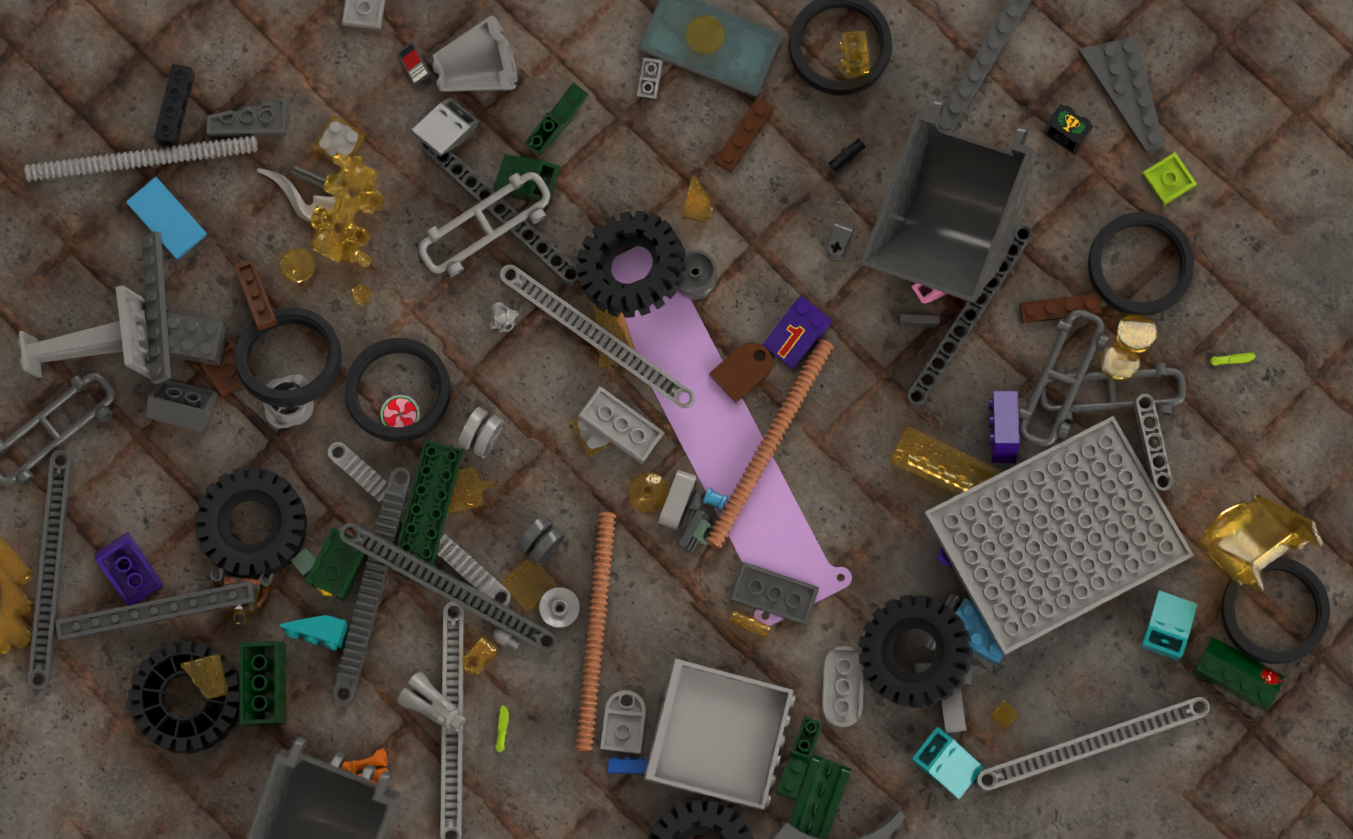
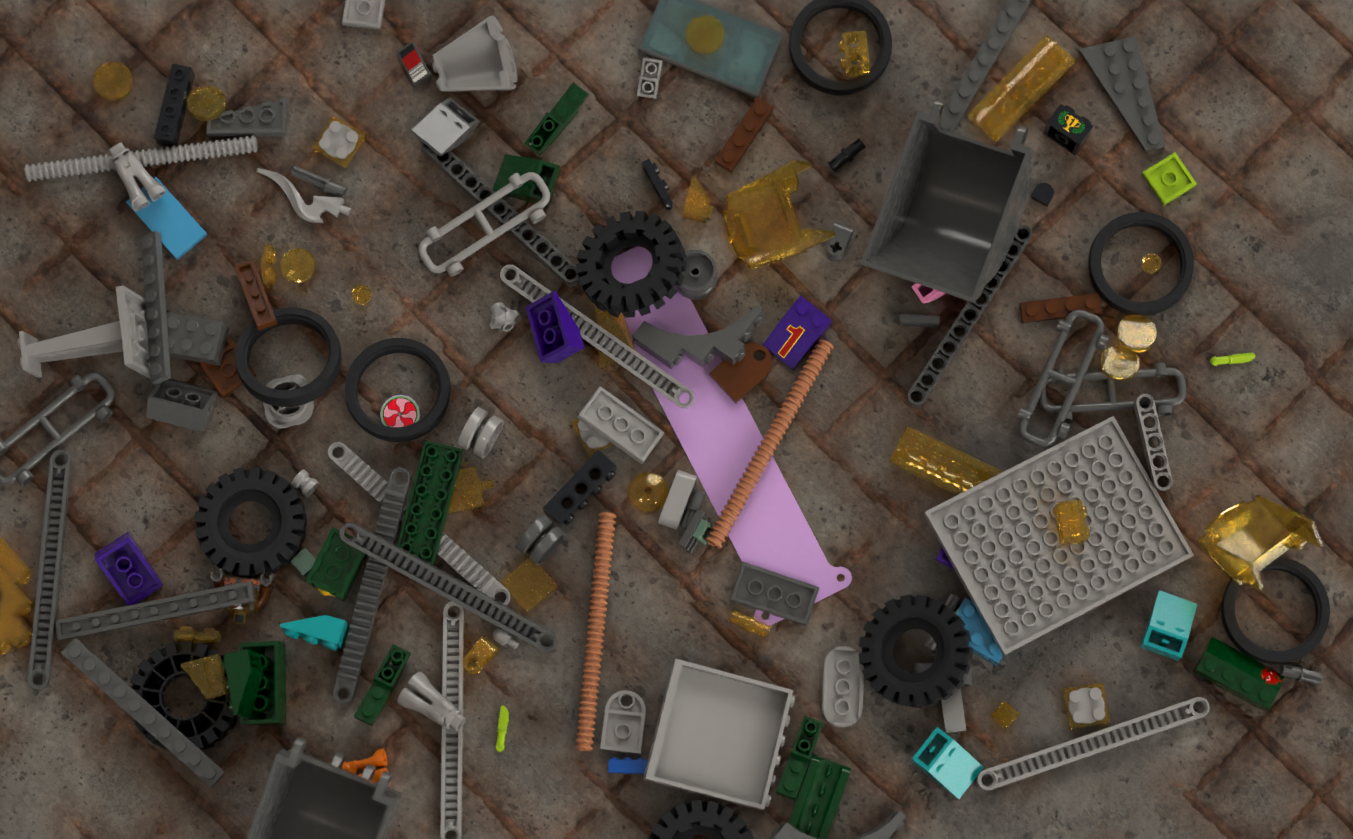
(113, 81): none -> clear yellow tile
(127, 168): none -> light grey piece
(143, 712): none -> dark grey plate
(188, 634): none -> clear yellow plate
(206, 103): none -> clear yellow tile
(243, 682): none -> dark green slope
(268, 272): none -> clear yellow slope
(305, 483): none -> light grey wheel
(344, 246): clear yellow gear -> none
(383, 685): none -> dark green slope
(553, 329): none -> dark purple slope
(557, 597): light grey dish -> none
(597, 462): none -> black brick
(660, 186): none -> black hinge
(715, 499): dark azure bush -> none
(726, 343): none -> dark grey arch
(764, 221): none -> clear yellow windscreen
(1004, 426): wedge -> none
(1021, 88): none -> clear yellow plate
(1043, 193): none -> black tile
(1071, 522): none -> clear yellow brick
(1086, 706): none -> light grey piece
(1151, 263): none -> clear yellow tile
(1300, 674): none -> dark grey axle

